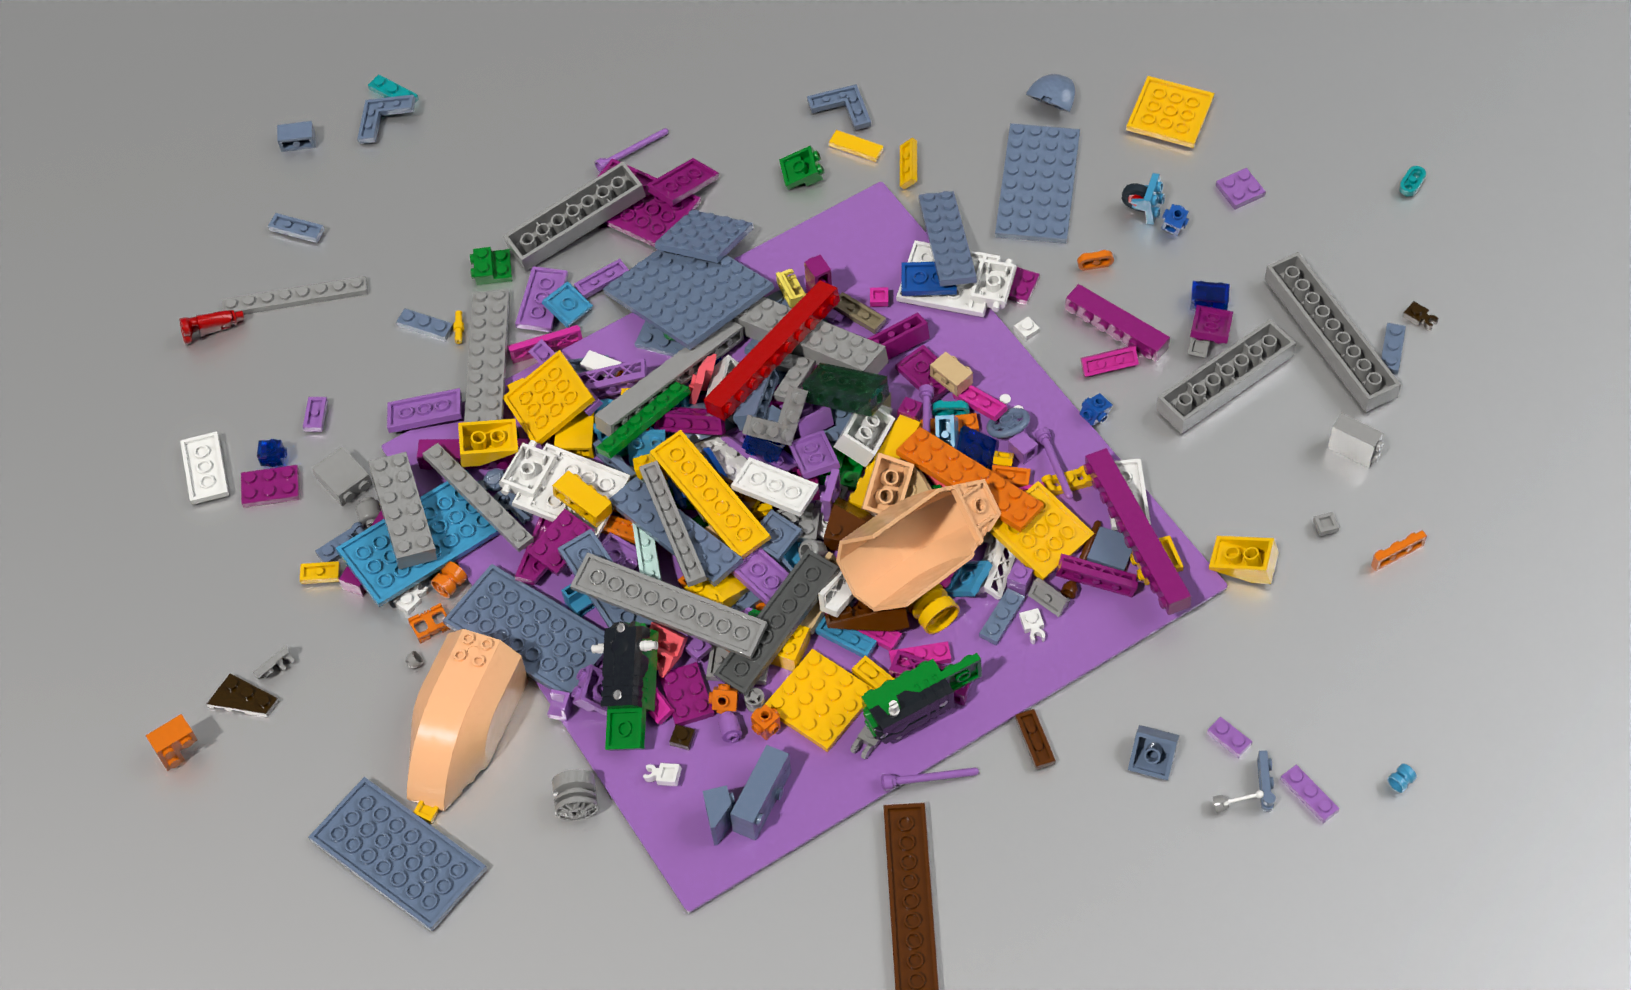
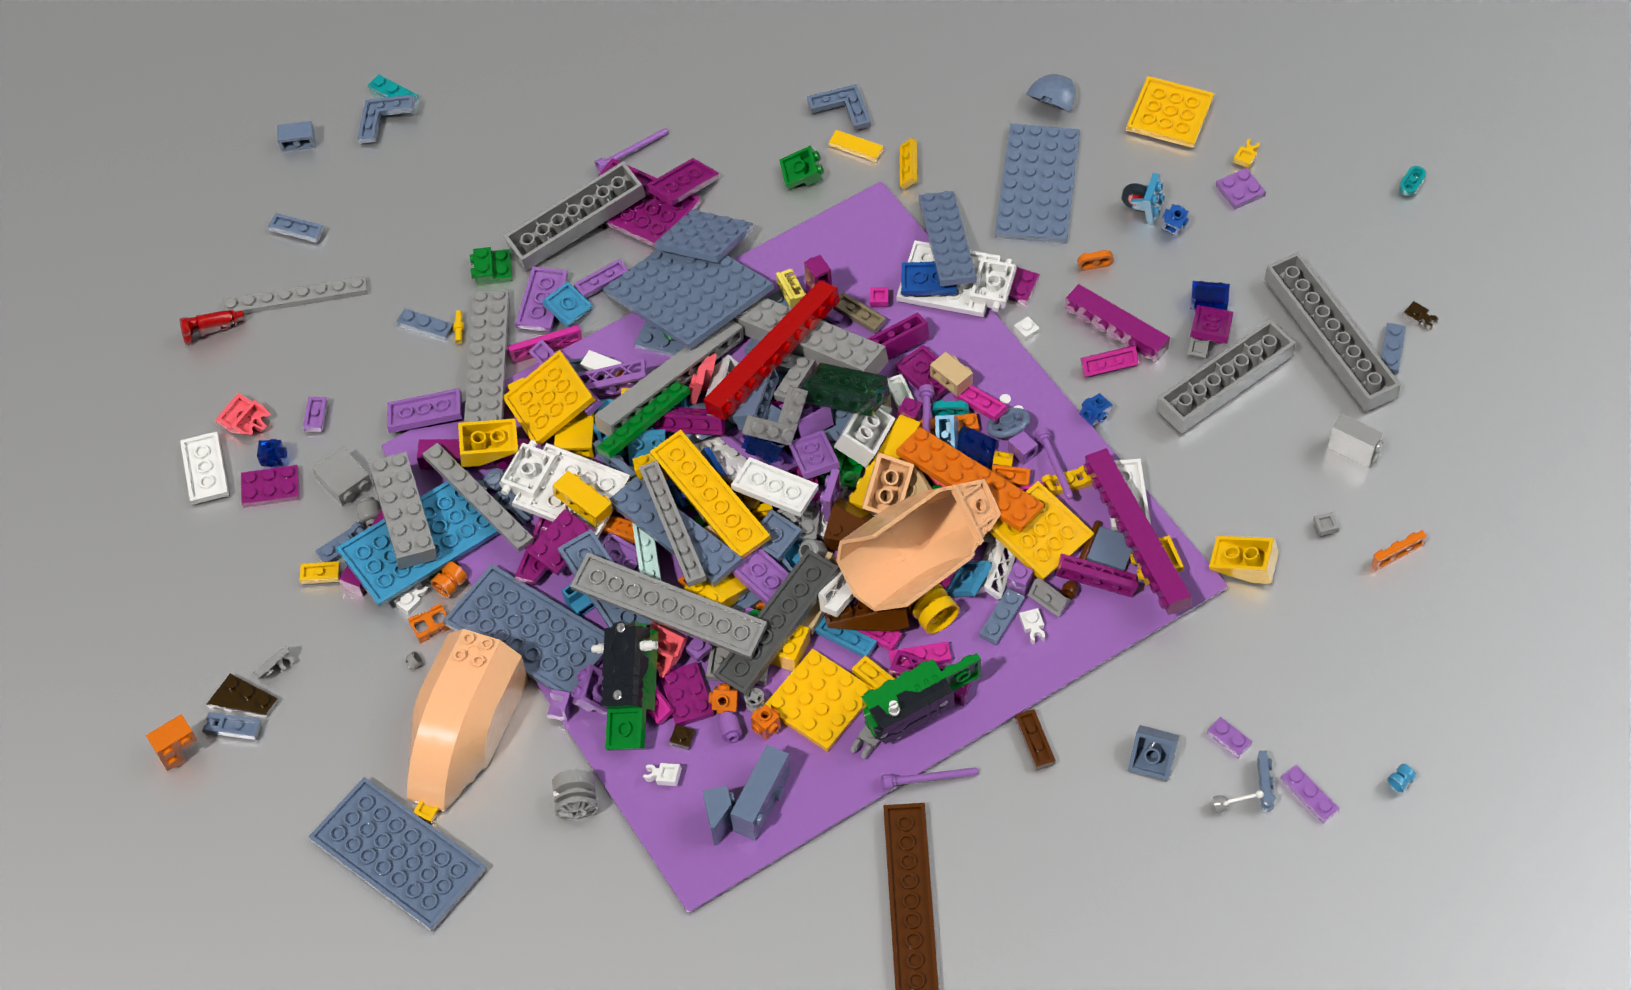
(232, 726): none -> sand blue plate
(243, 416): none -> coral plate
(898, 389): none -> white tile
(1246, 155): none -> yellow plate

